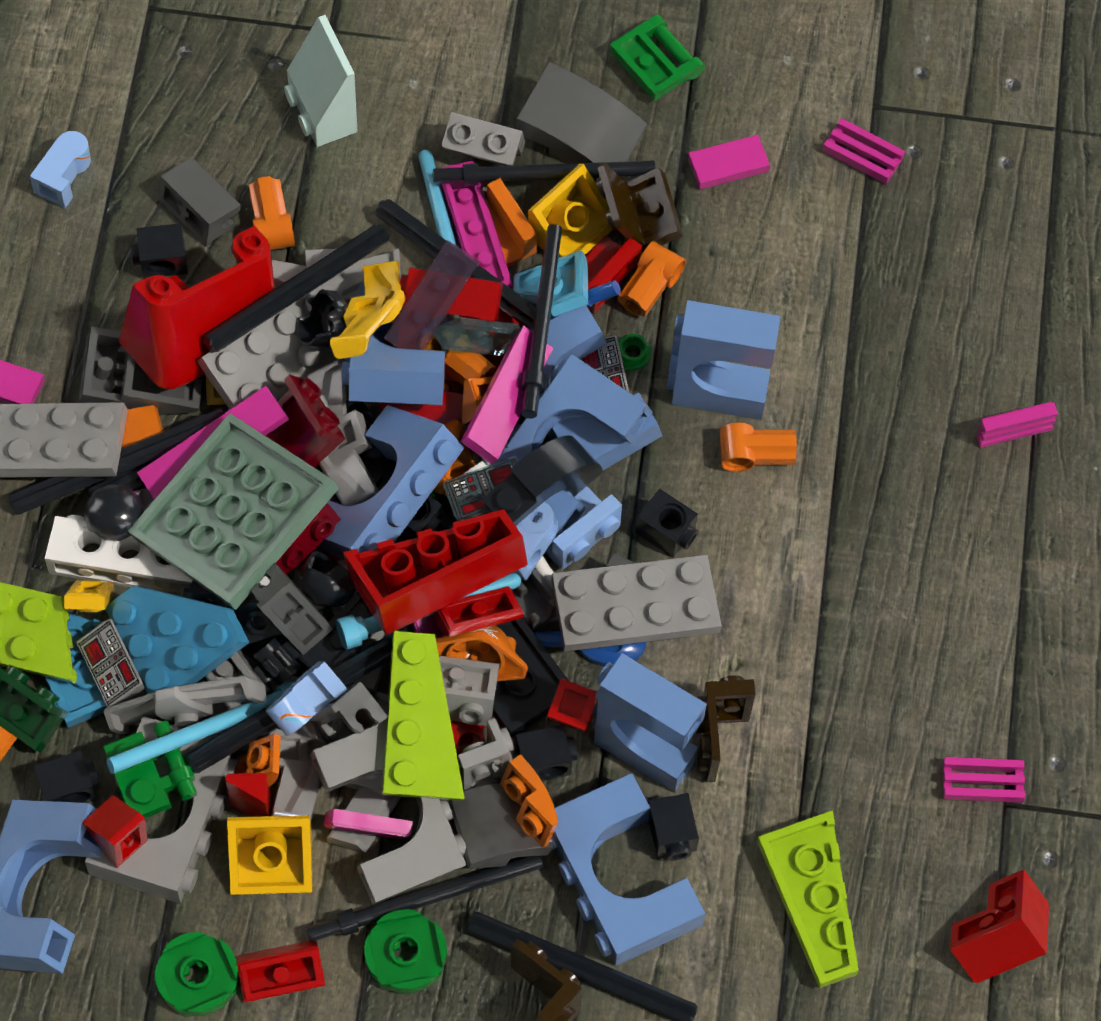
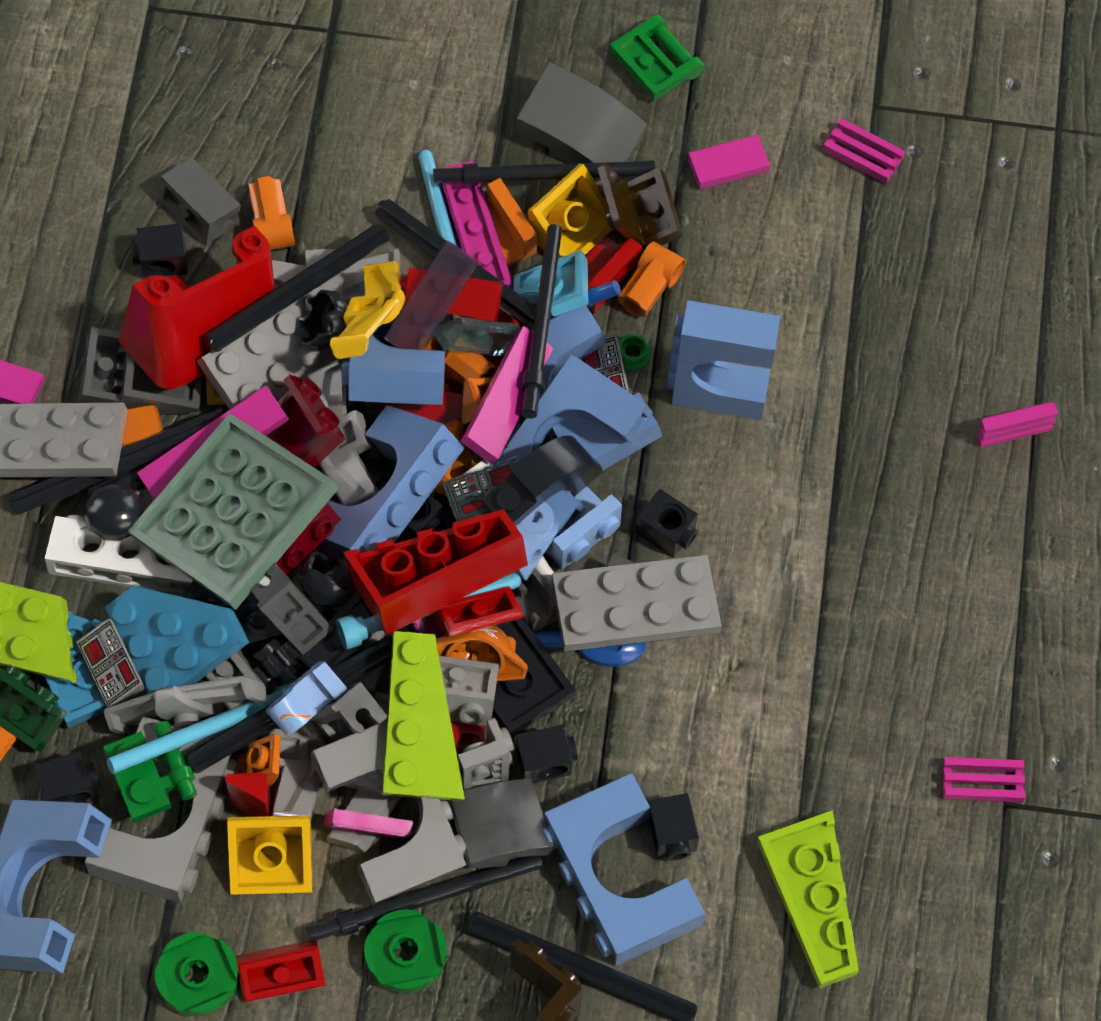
(59, 168): light blue leg -> none
(89, 595): yellow plate -> none
(117, 830): red slope -> none
(322, 86): light aqua slope -> none
(483, 139): light grey bracket -> none
(537, 811): orange slope -> none
(573, 706): red brick -> none
(647, 721): medium blue arch -> none
(726, 702): dark brown bracket -> none
(744, 447): orange piece -> none
(1006, 932): red panel -> none

